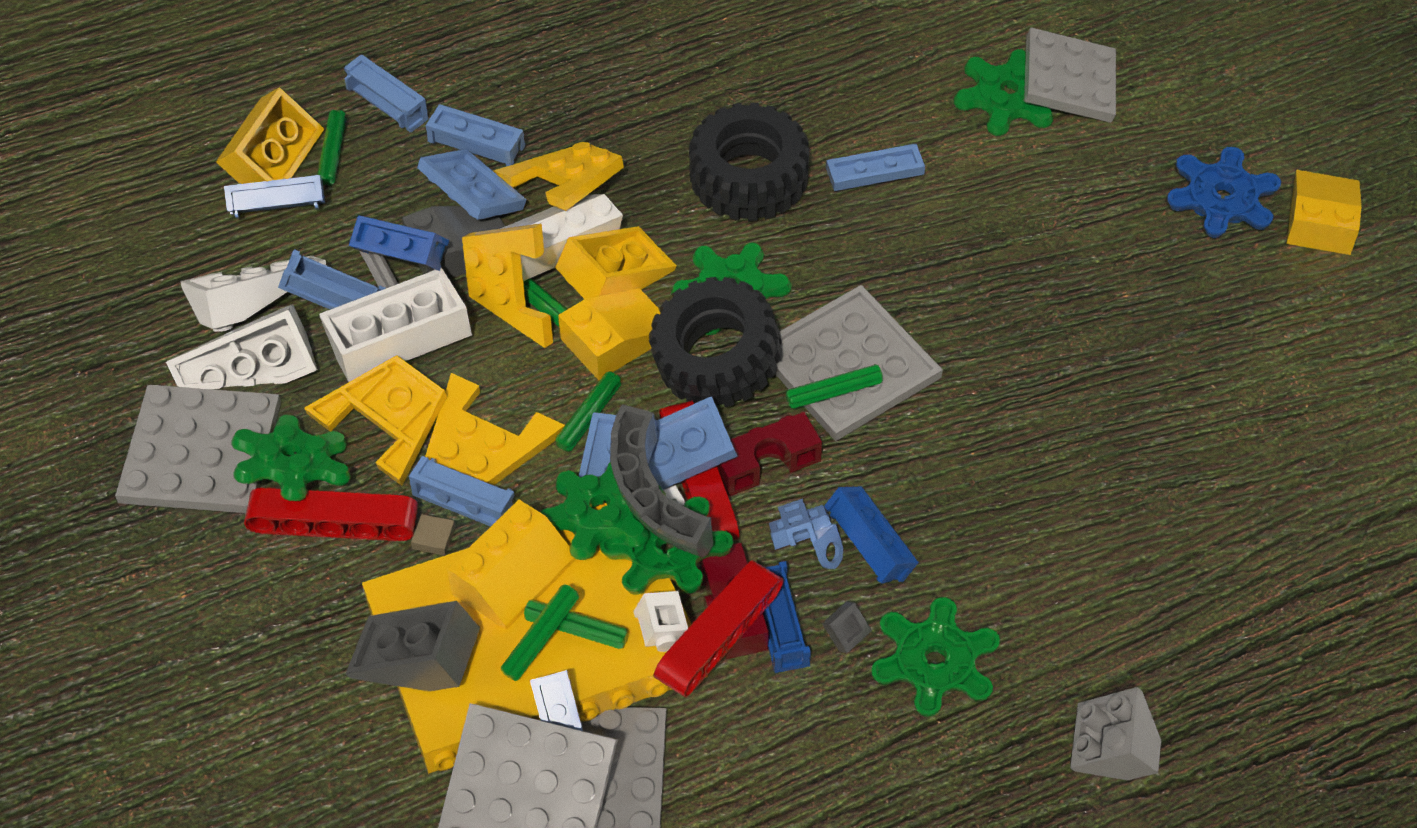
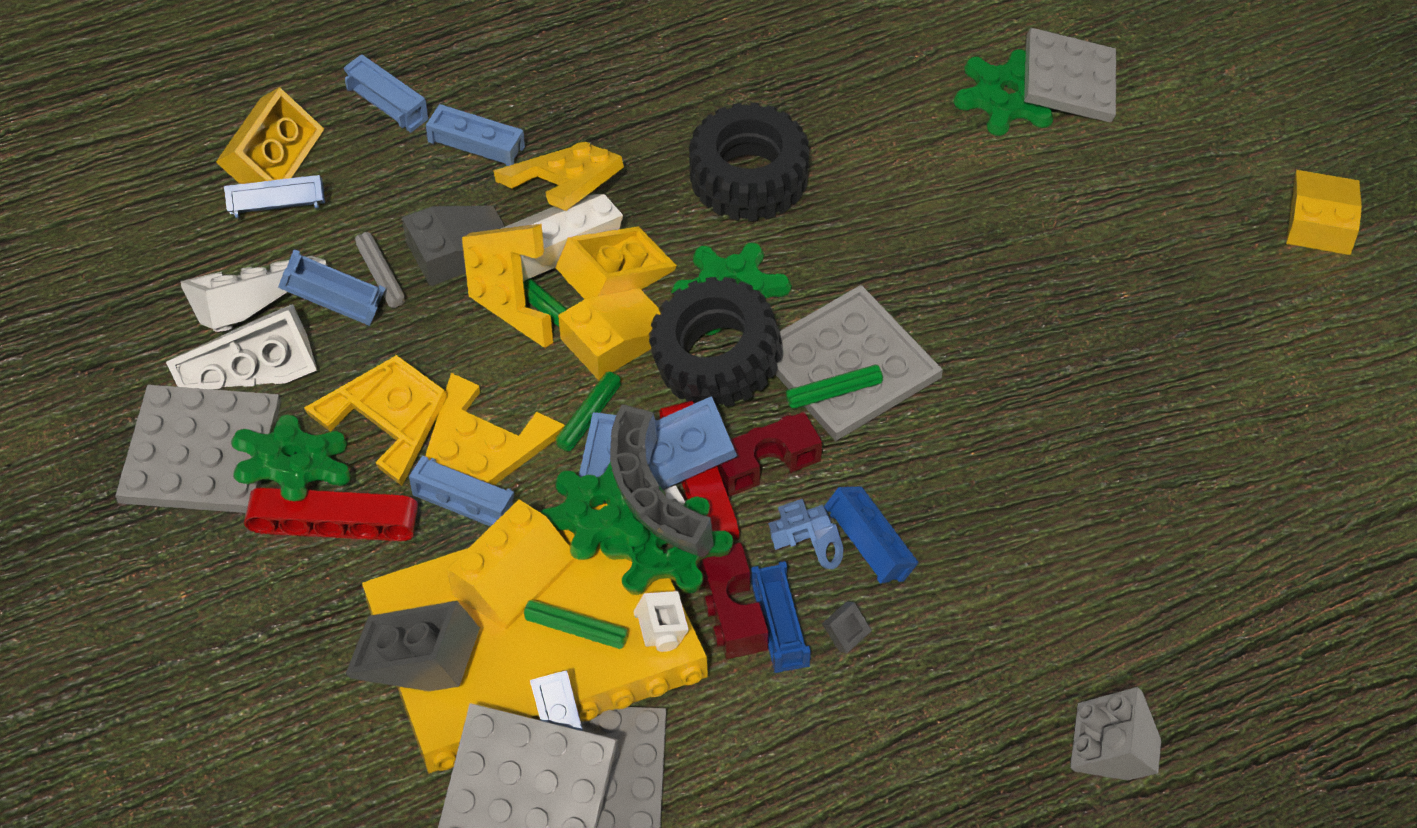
(332, 146): green axle -> none
(396, 321): white slope -> none
(398, 242): blue container -> none
(433, 534): dark tan tile -> none
(471, 184): medium blue plate -> none
(539, 632): green axle -> none
(718, 628): red beam -> none
(875, 167): medium blue plate -> none
(942, 636): green plate -> none
(1228, 176): blue plate -> none

